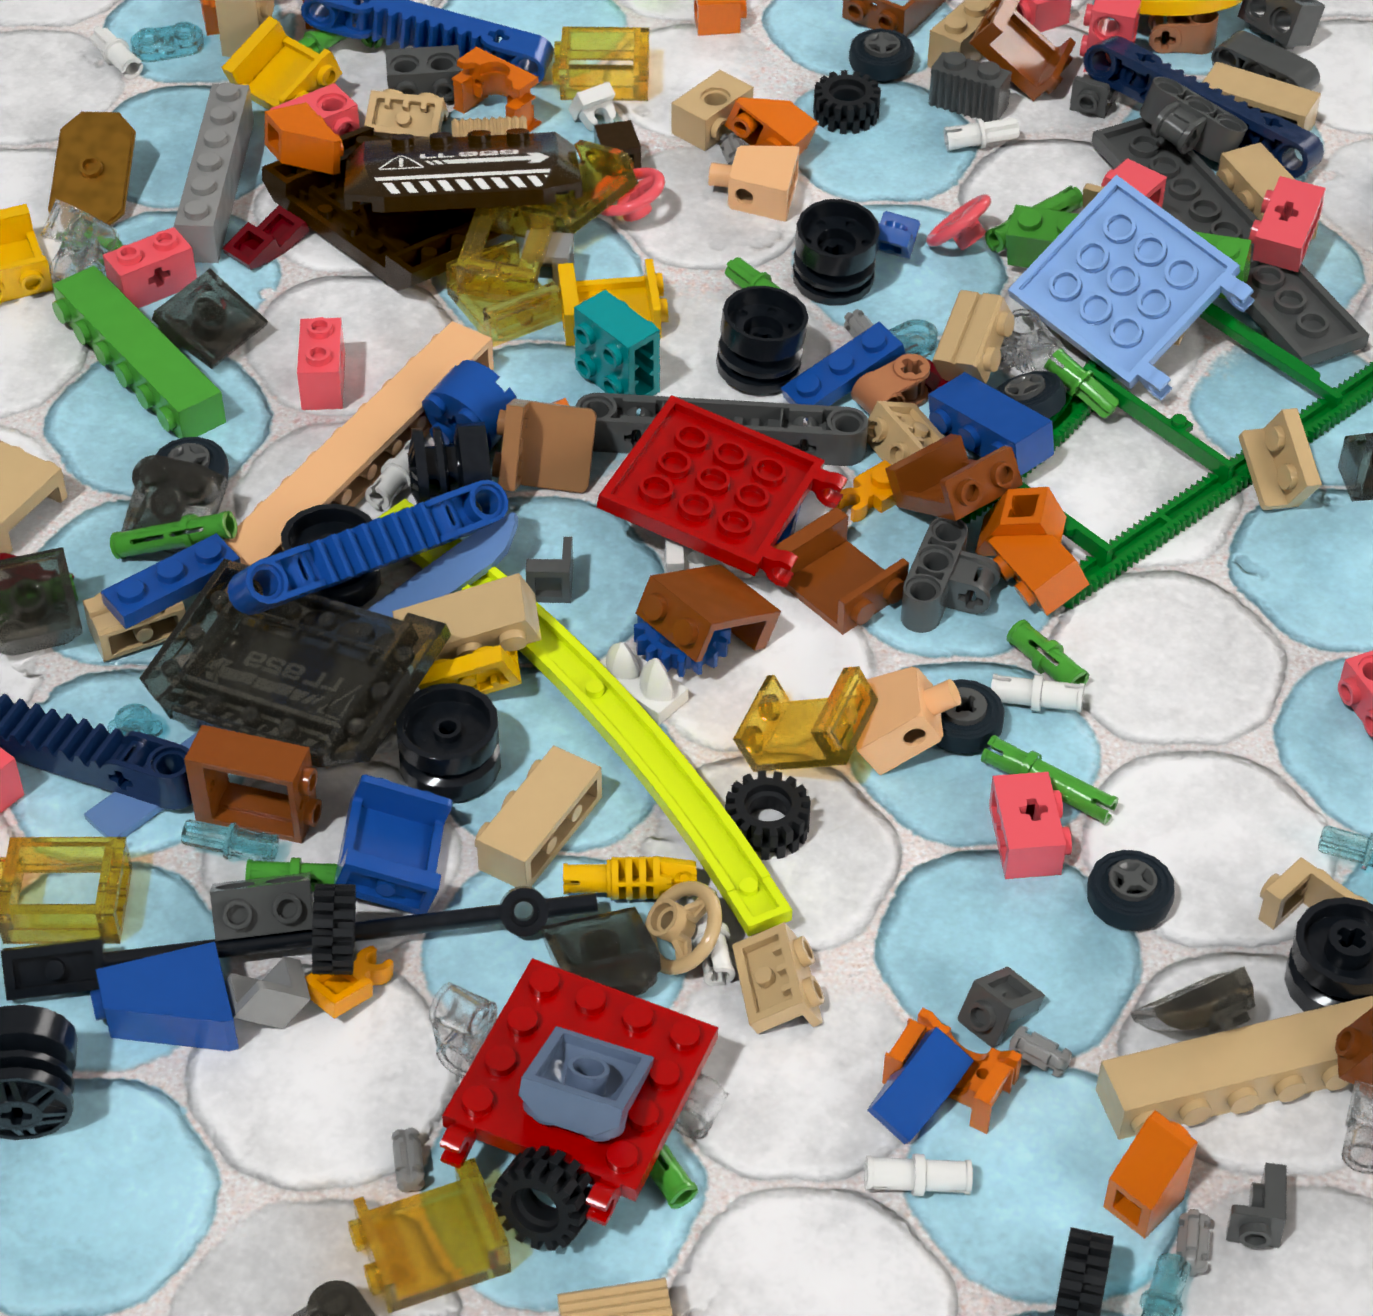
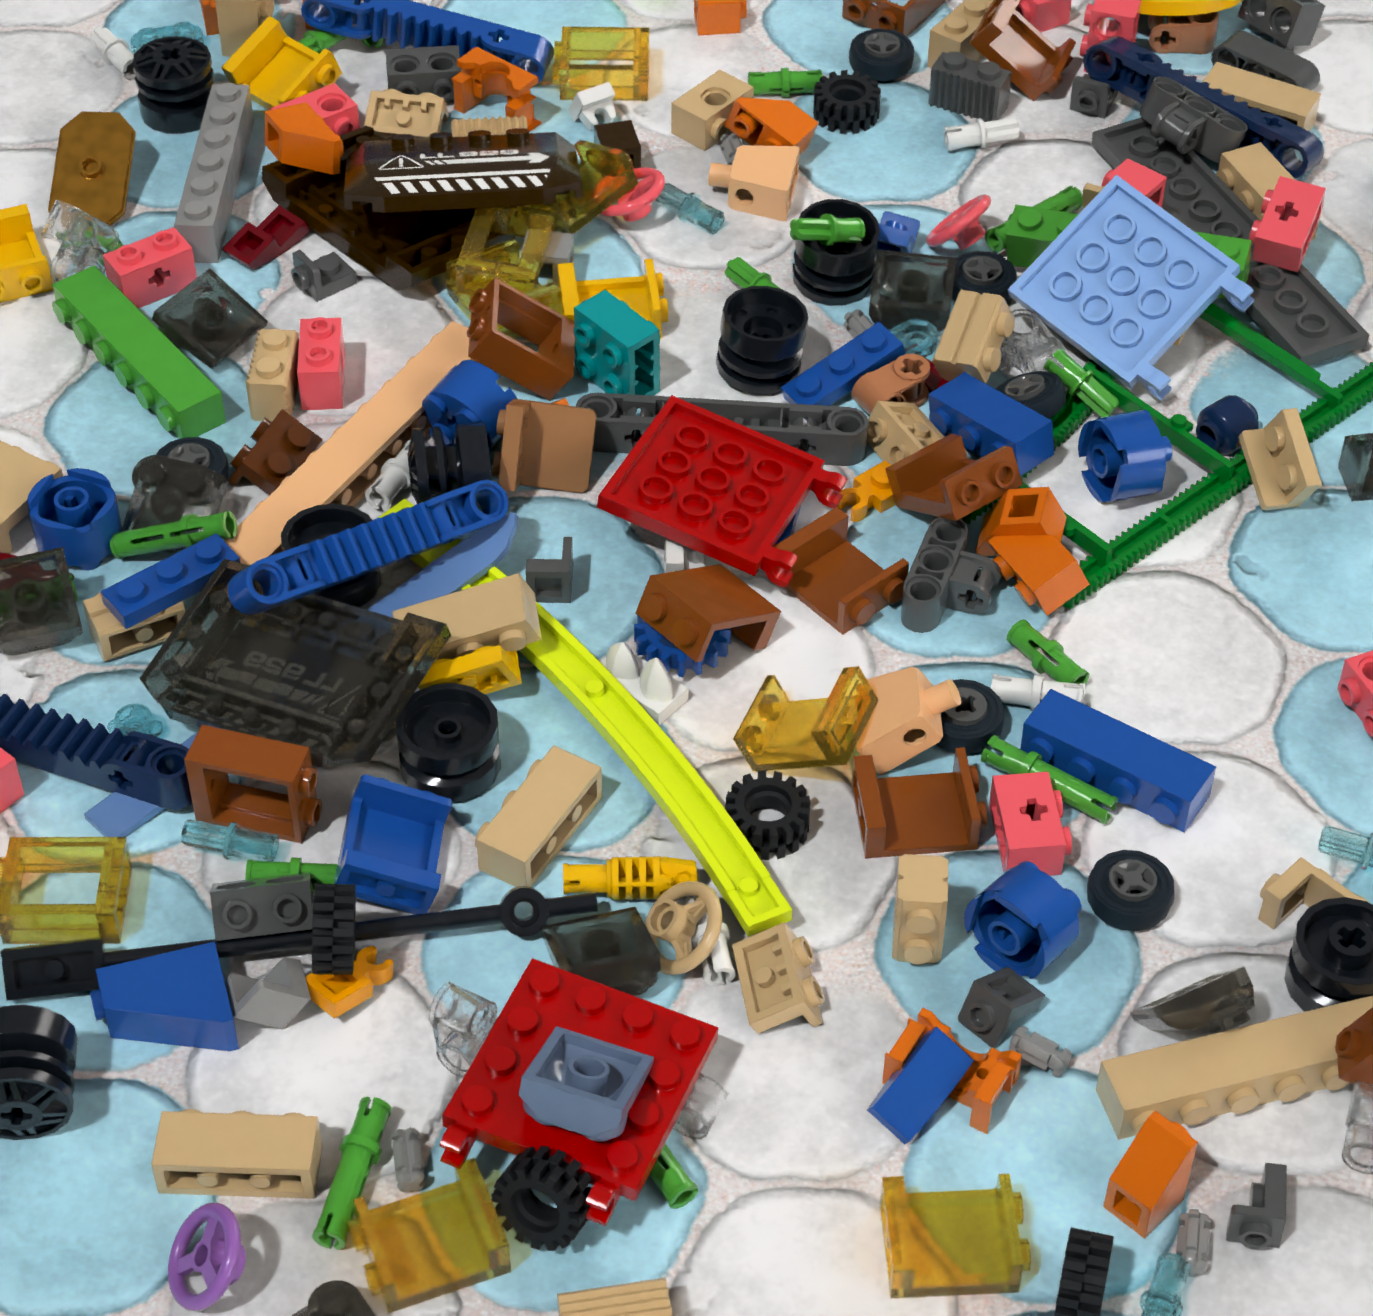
(75, 514): none -> blue brick
(173, 83): none -> black wheel
(216, 1256): none -> medium lavender piece
(237, 1154): none -> tan brick
(273, 373): none -> tan brick
(277, 454): none -> reddish brown bracket
(322, 276): none -> dark grey bracket
(359, 1153): none -> bright green pin
(553, 333): none -> dark orange window
(691, 208): none -> clear light blue axle
(784, 82): none -> bright green pin
(828, 229): none -> bright green axle
(912, 288): none -> clear smoke slope
(918, 810): none -> dark orange panel
(918, 1175): white pin -> none
(920, 908): none -> tan brick
(953, 1240): none -> clear yellow panel
(984, 274): none -> wheel
(1023, 920): none -> blue brick
(1119, 759): none -> blue brick
(1124, 456): none -> blue brick
(1224, 422): none -> dark blue head

